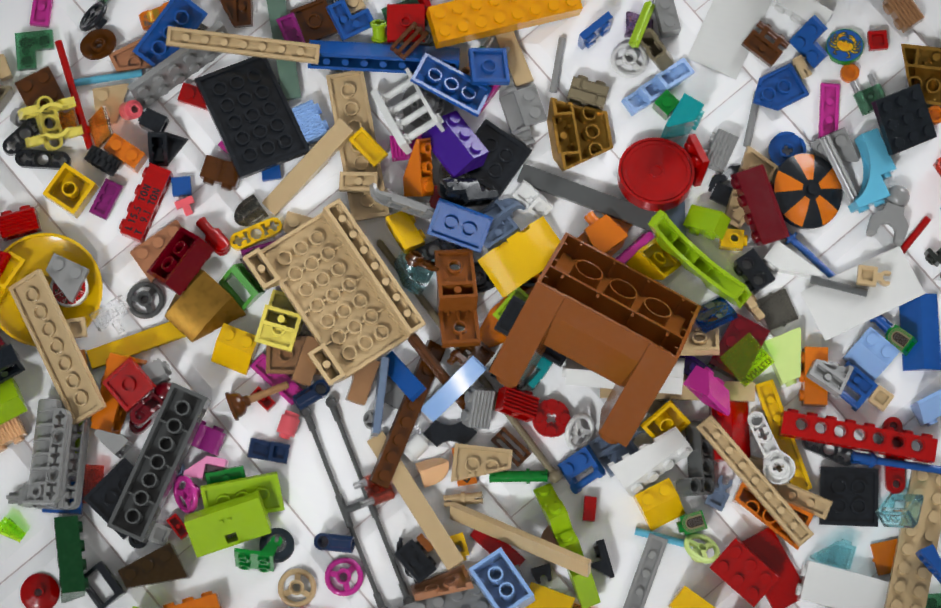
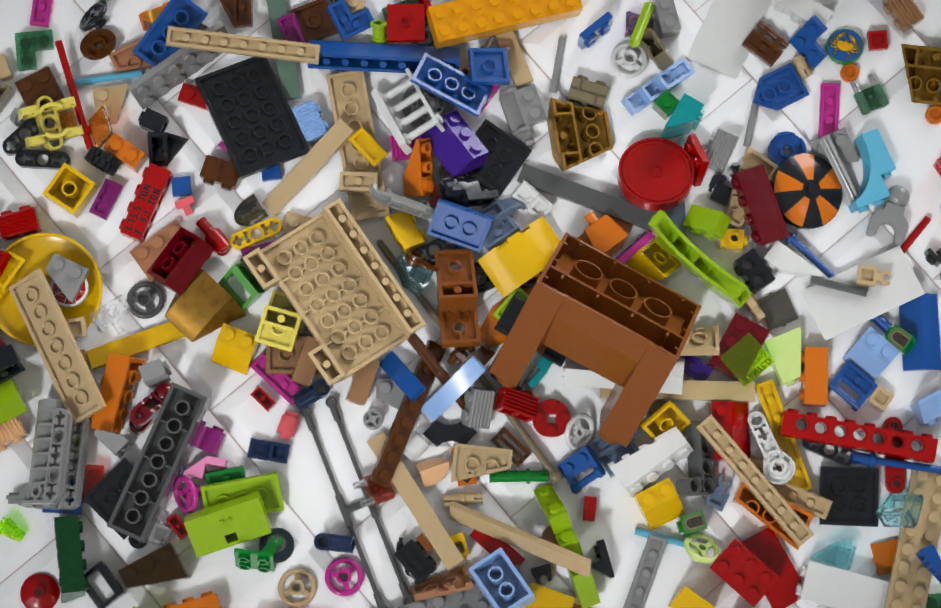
(126, 112): coral brick -> none
(128, 384): red plate -> none
(238, 403): piece -> none
(379, 396): sand blue tile -> none
(418, 30): reddish brown tile -> none
(709, 389): dark pink slope -> none
(714, 314): clear blue tile -> none
(829, 376): light grey wing -> none
(904, 119): black plate -> none

